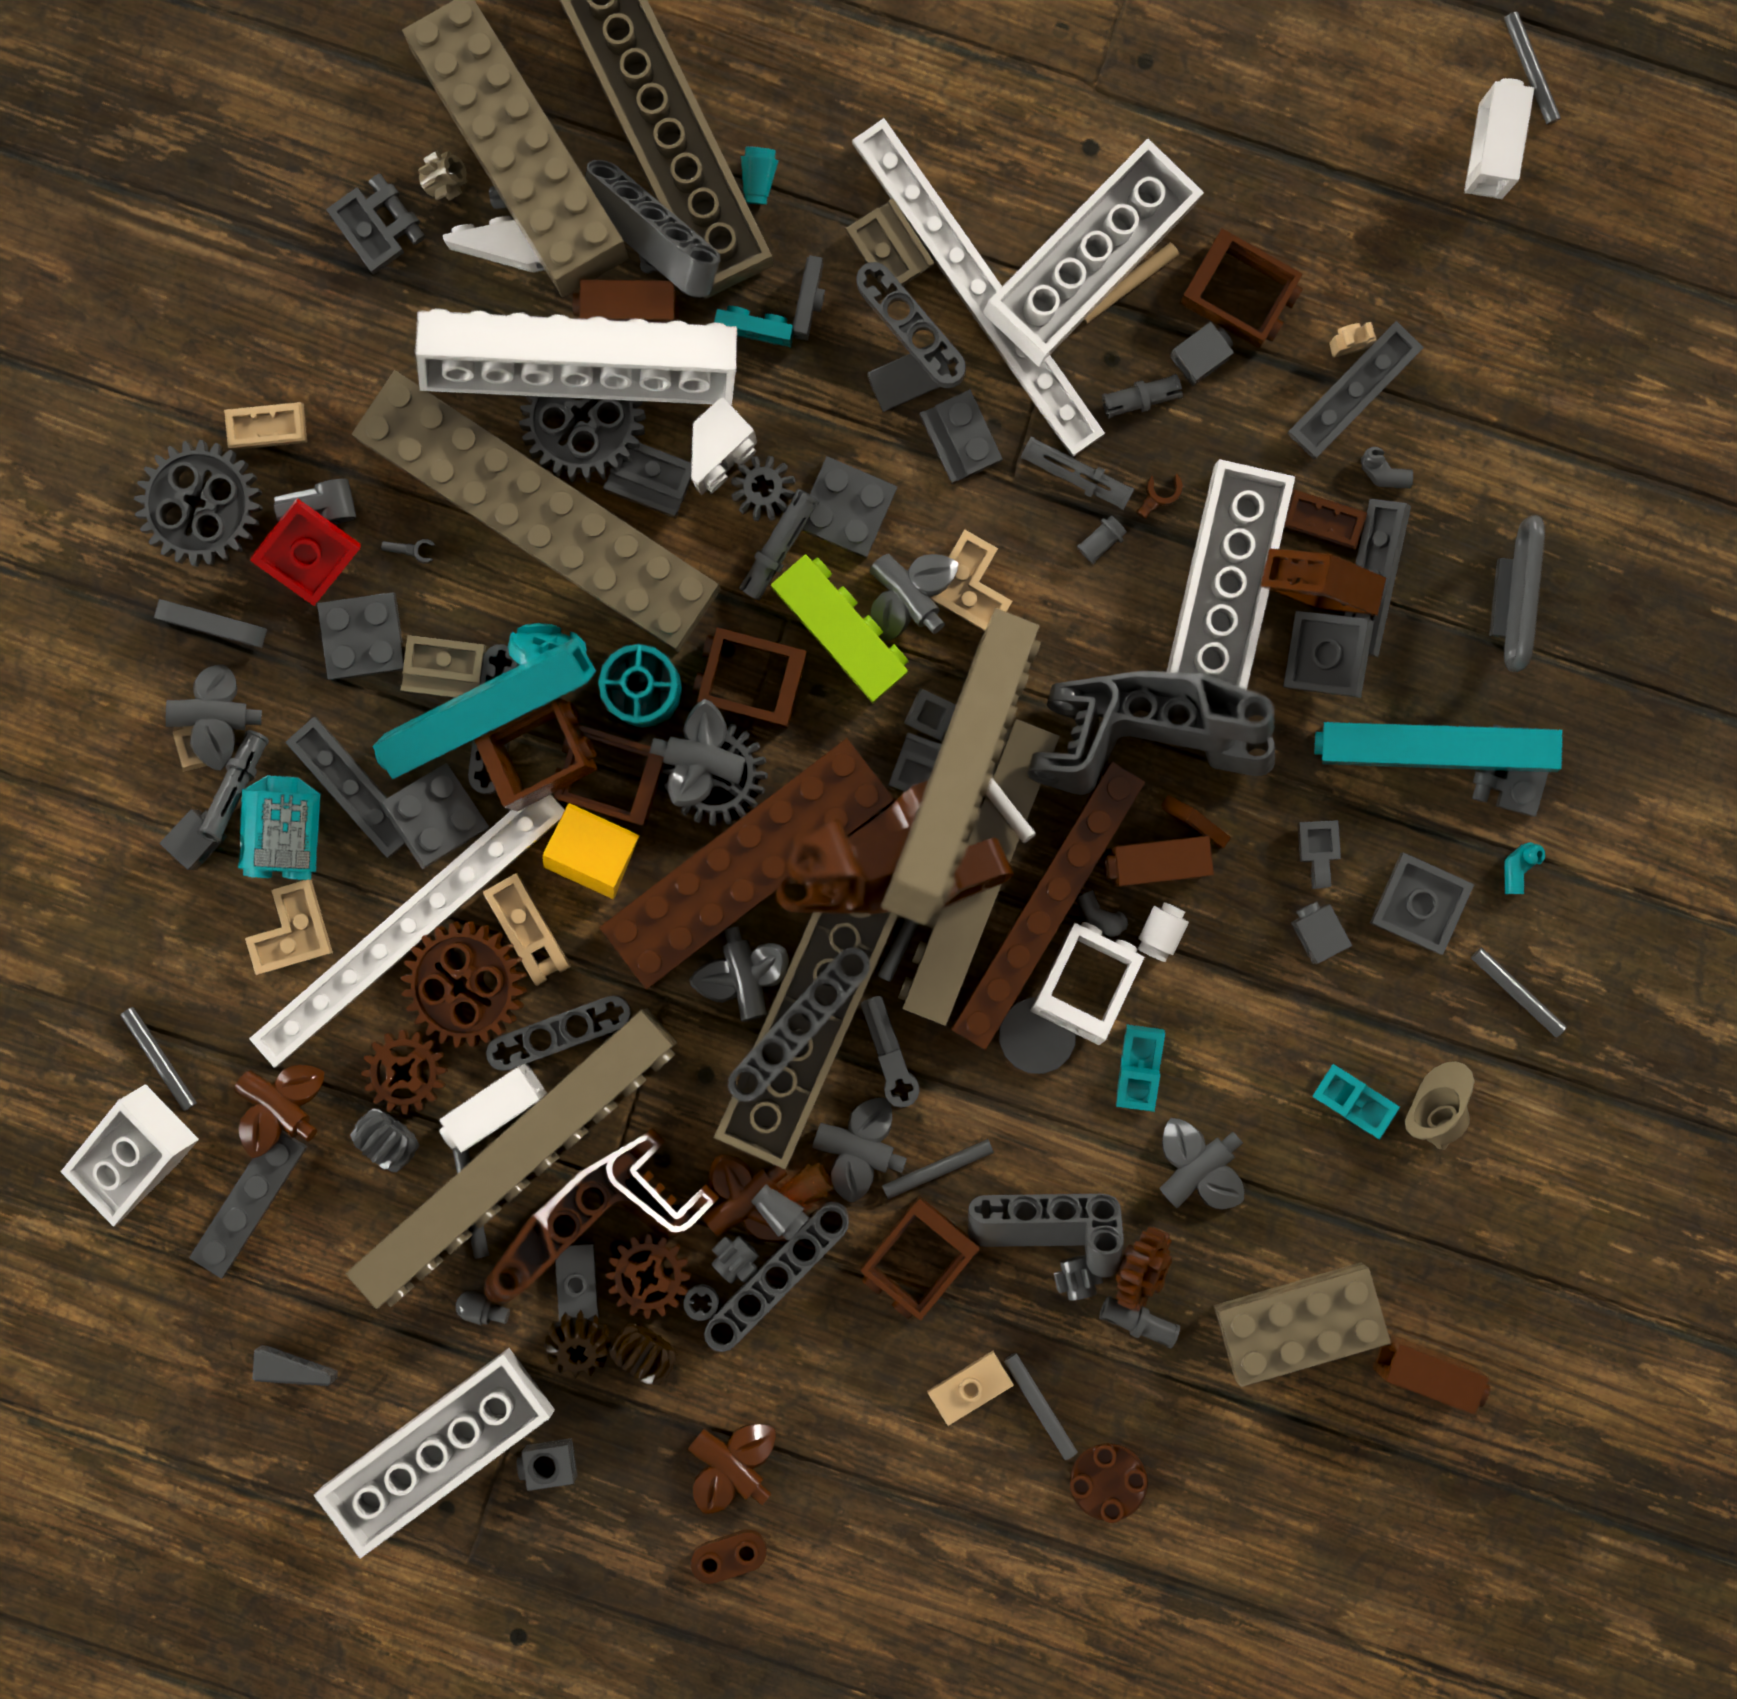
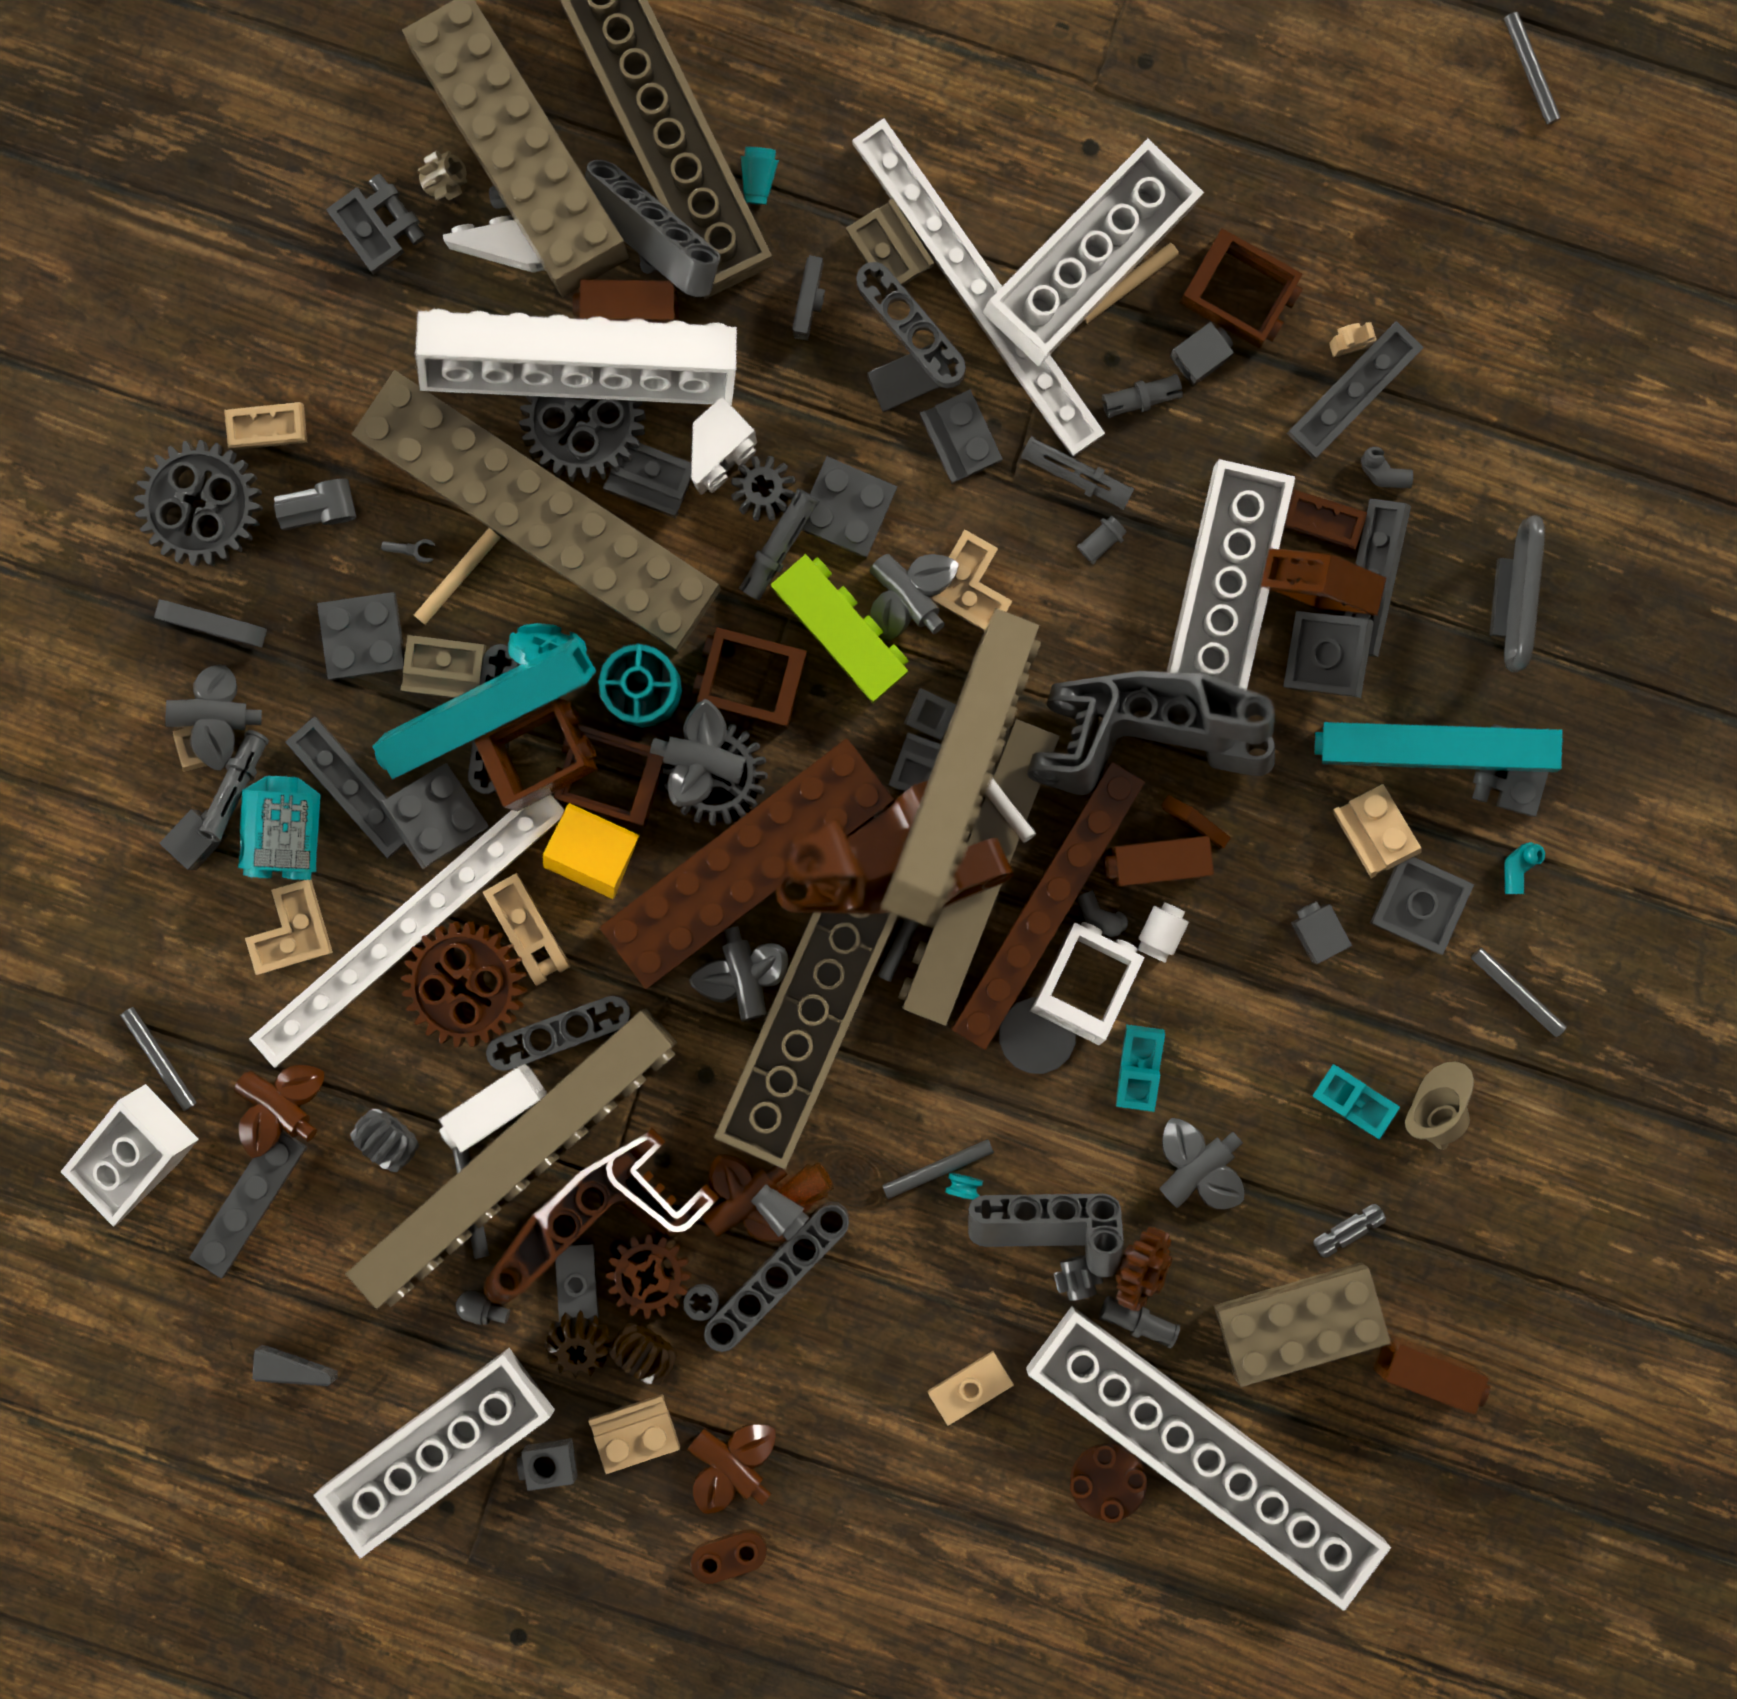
(305, 552): red plate -> none
(391, 1060): reddish brown gear -> none
(457, 576): none -> tan bar
(634, 1434): none -> tan plate
(735, 1259): dark grey gear -> none
(770, 329): teal plate -> none
(785, 1037): dark grey beam -> none
(860, 1148): dark grey plant -> none
(888, 1051): dark grey connector -> none
(904, 1302): reddish brown window -> none
(963, 1186): none -> teal bush
(1040, 1406): dark grey bar -> none
(1153, 501): reddish brown piece -> none
(1208, 1458): none -> white brick
(1319, 844): dark grey plate -> none
(1349, 1230): none -> dark grey axle
(1377, 830): none -> tan plate
(1499, 139): white window -> none

